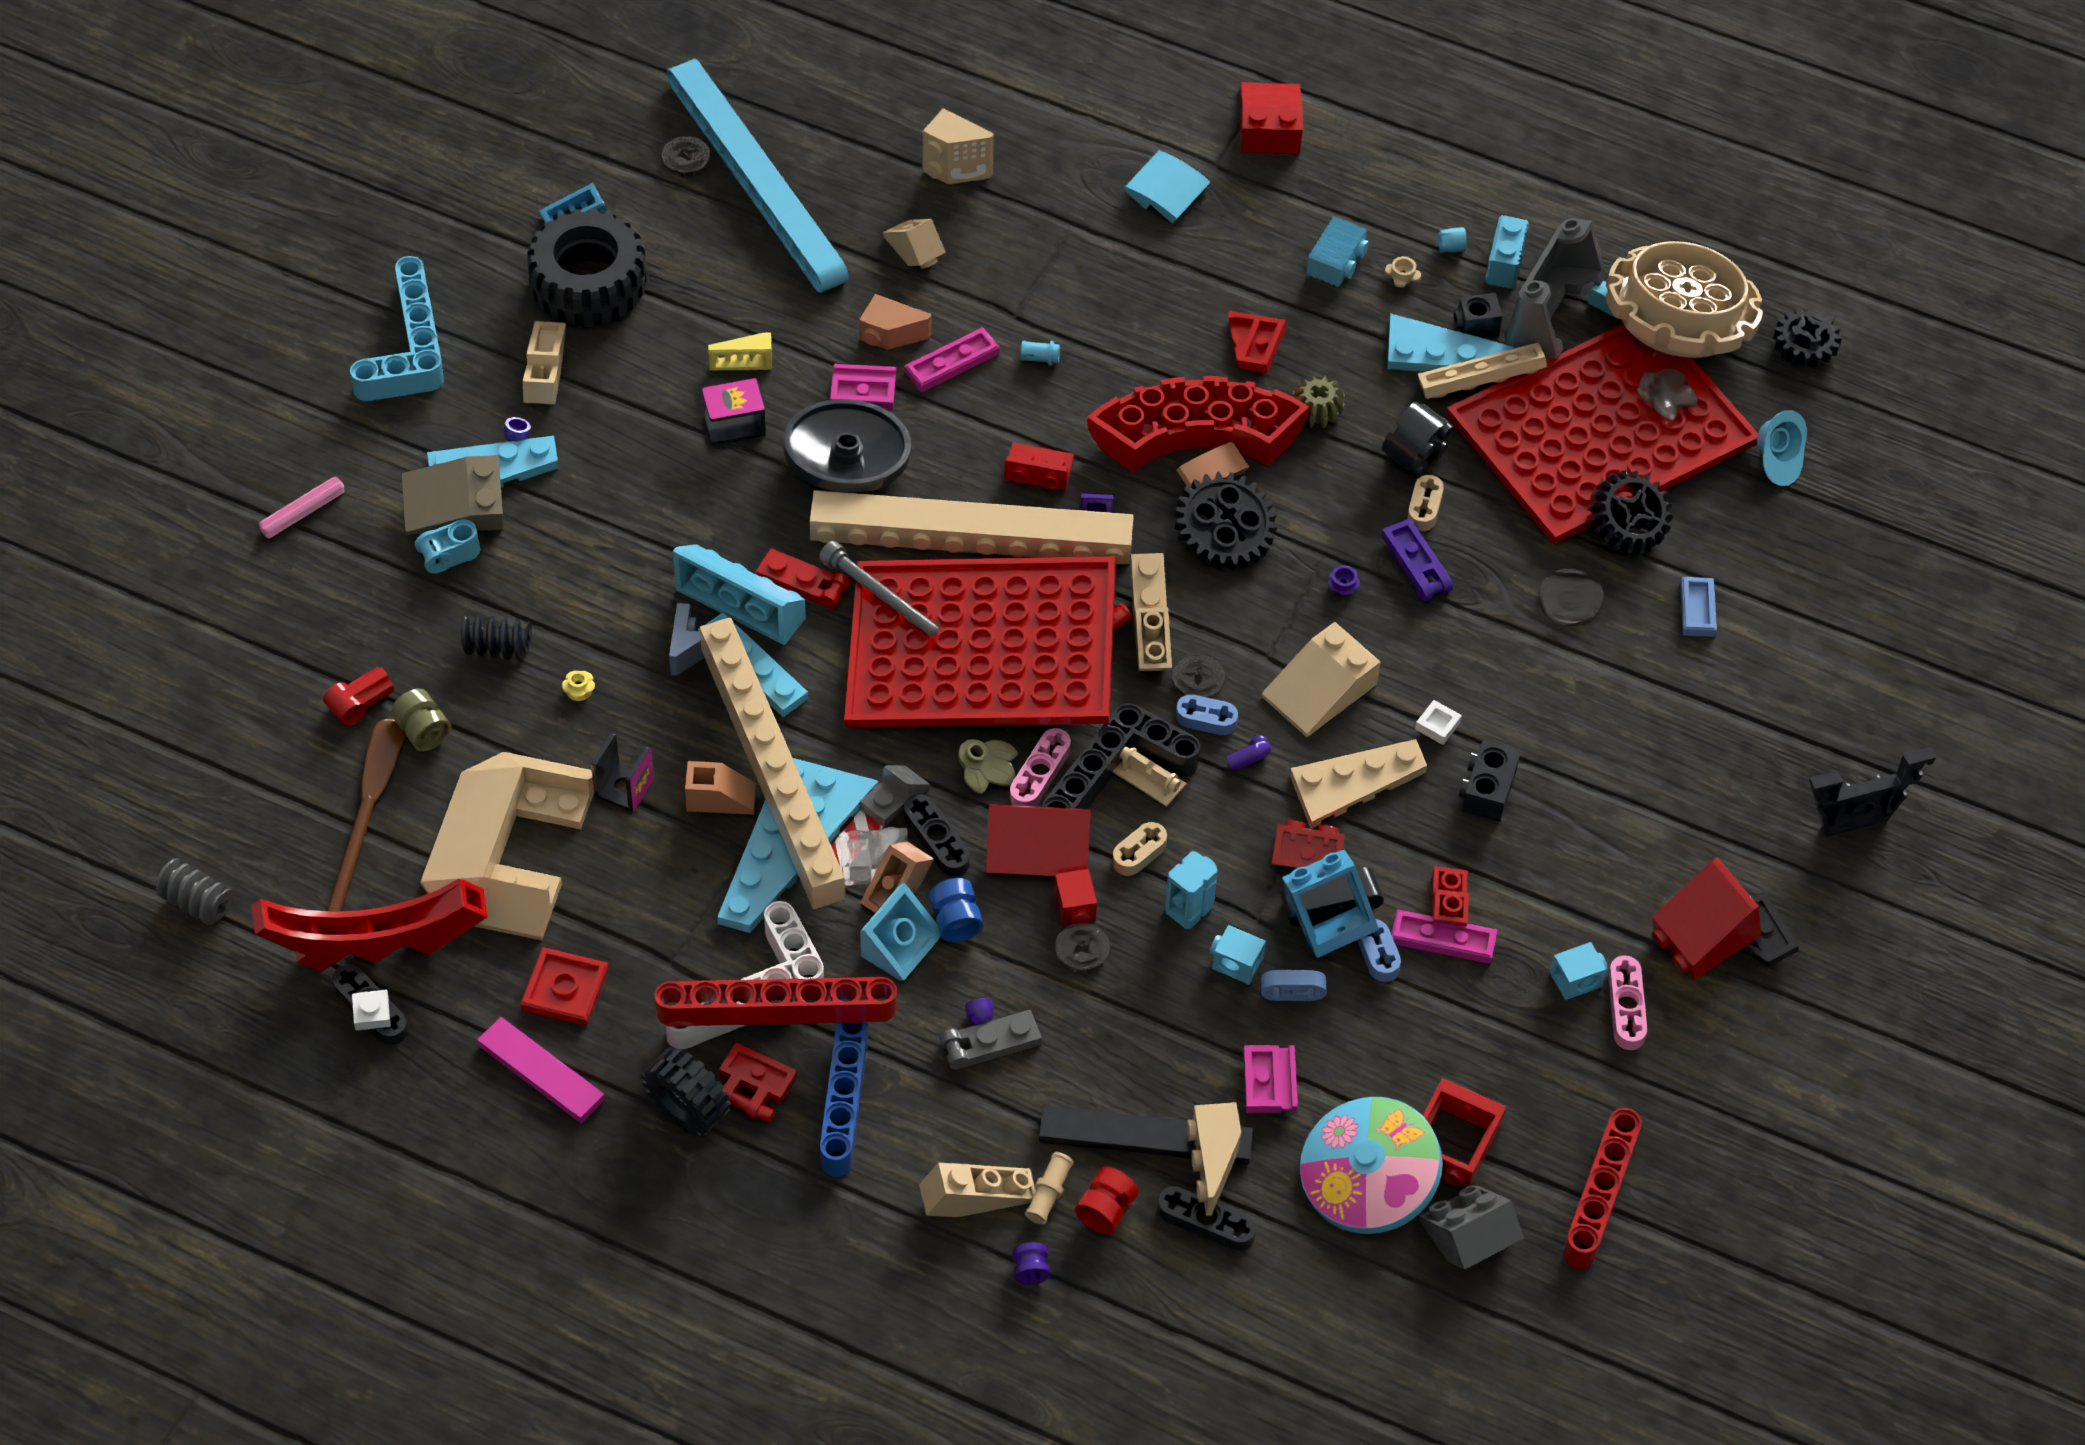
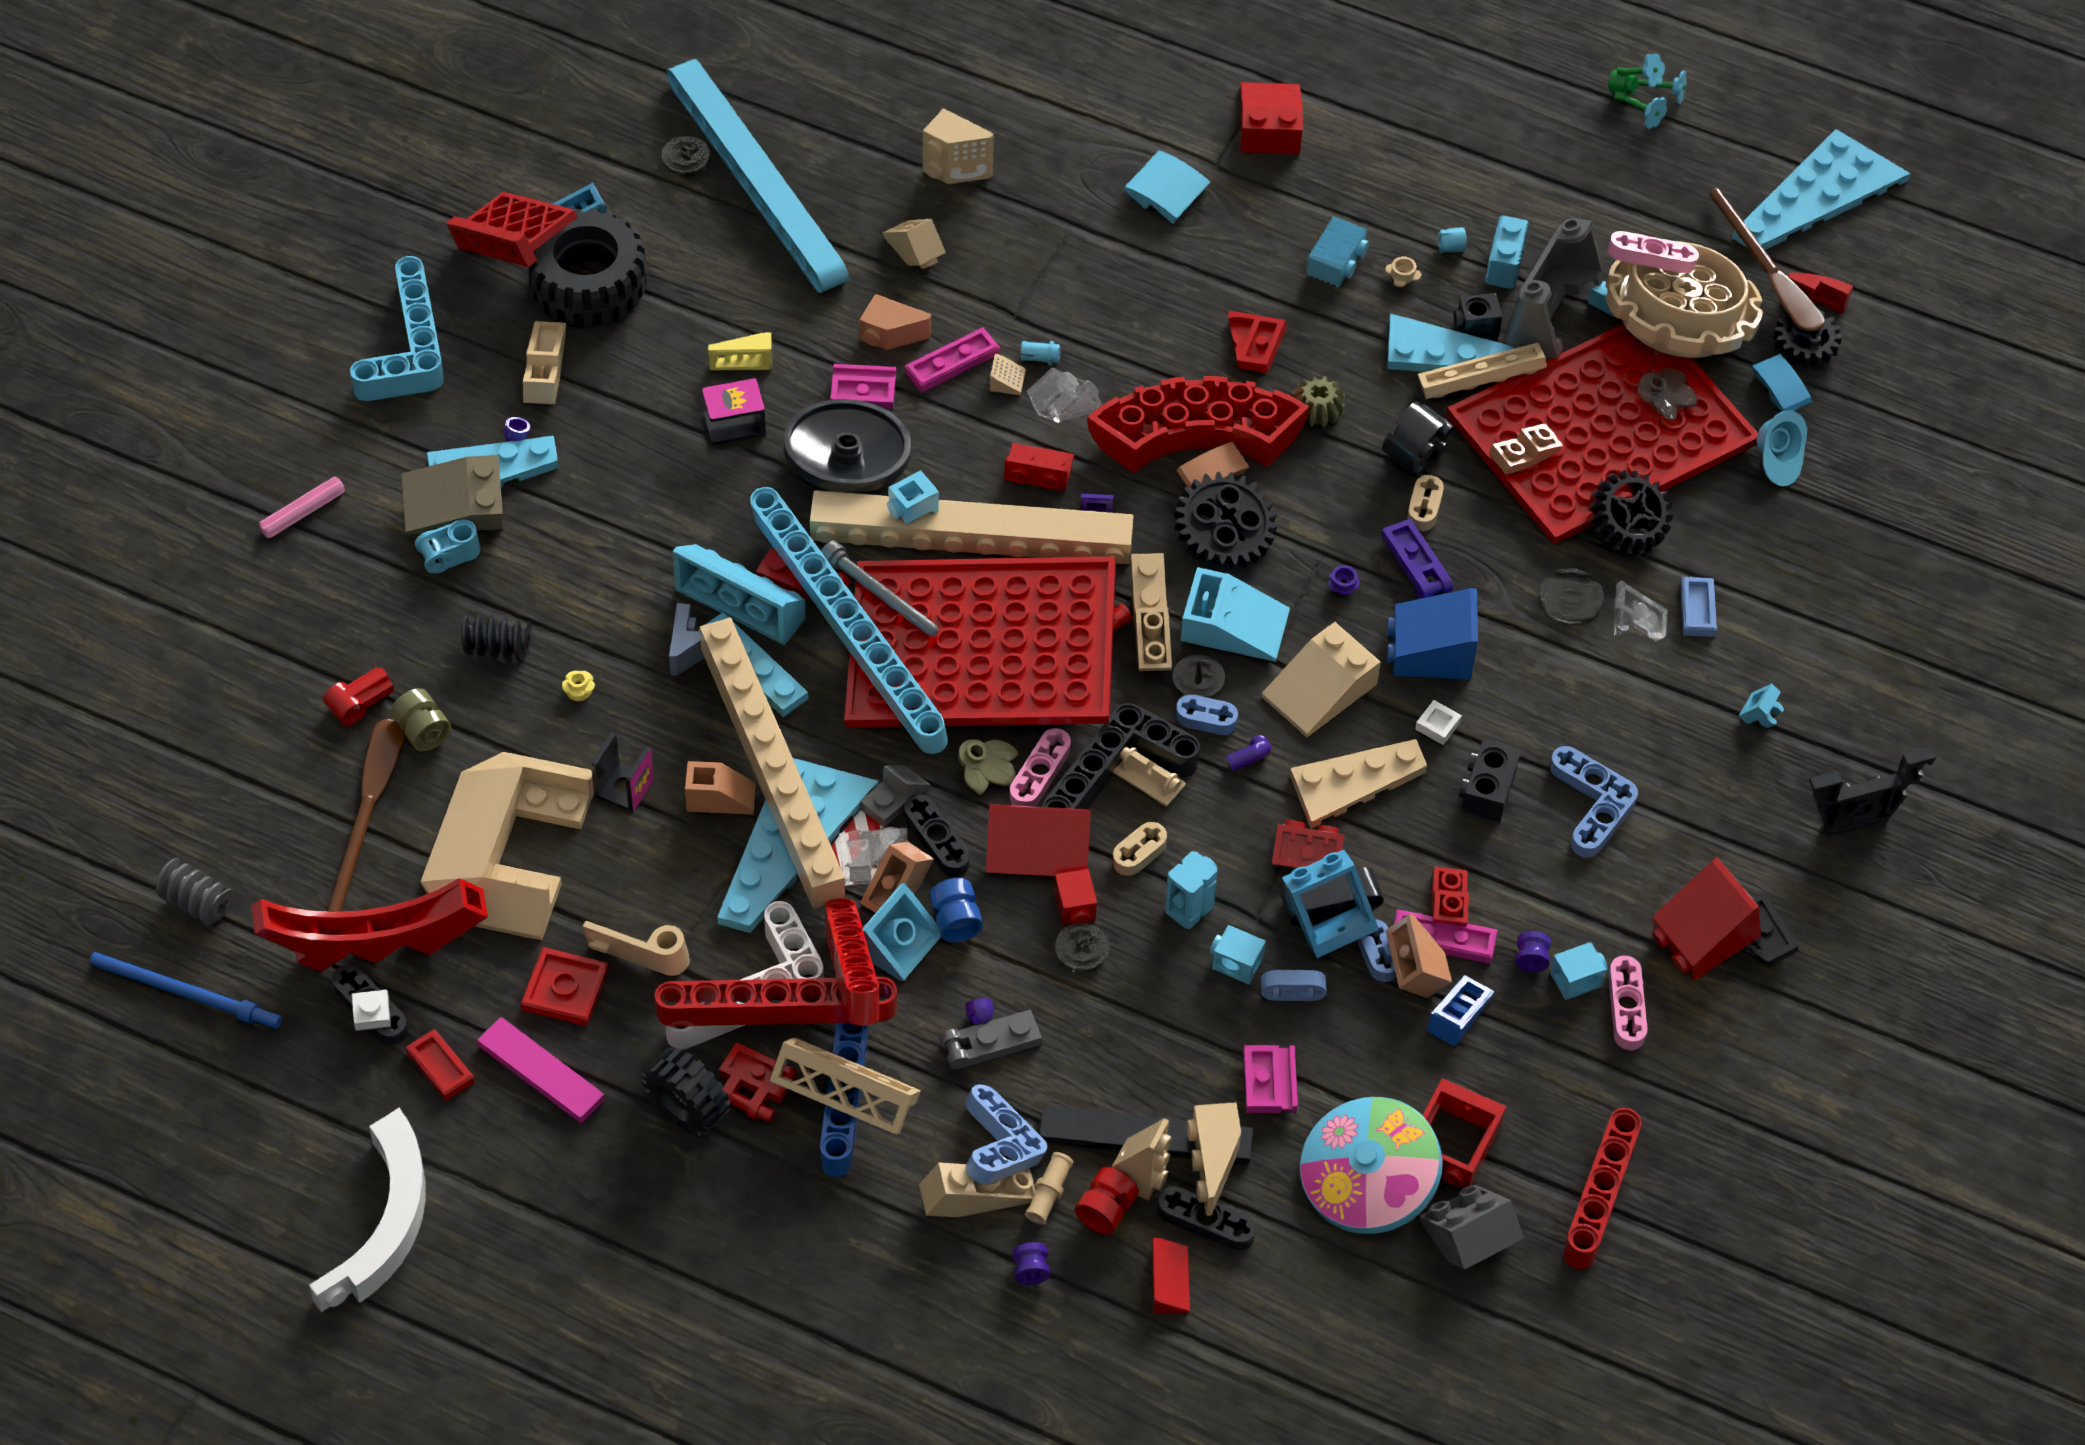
(245, 1010): none -> blue bar
(398, 1227): none -> white arch
(440, 1064): none -> red tile
(505, 230): none -> red fence
(663, 952): none -> tan door
(772, 517): none -> medium azure beam
(850, 1073): none -> tan fence
(852, 962): none -> red beam
(913, 498): none -> medium azure brick
(1006, 376): none -> tan slope
(1018, 1143): none -> medium blue beam
(1063, 396): none -> clear slope
(1145, 1158): none -> tan slope
(1170, 1277): none -> red slope
(1233, 616): none -> medium azure slope
(1417, 958): none -> nougat slope
(1435, 636): none -> blue slope
(1451, 1028): none -> blue slope
(1529, 448): none -> nougat slope
(1533, 951): none -> dark purple wheel
(1606, 801): none -> medium blue beam
(1623, 83): none -> plant
(1638, 611): none -> clear slope
(1670, 256): none -> bright pink beam
(1760, 706): none -> medium azure tile
(1782, 383): none -> dark azure slope
(1793, 299): none -> piece
(1822, 187): none -> medium azure wing
(1824, 290): none -> red slope

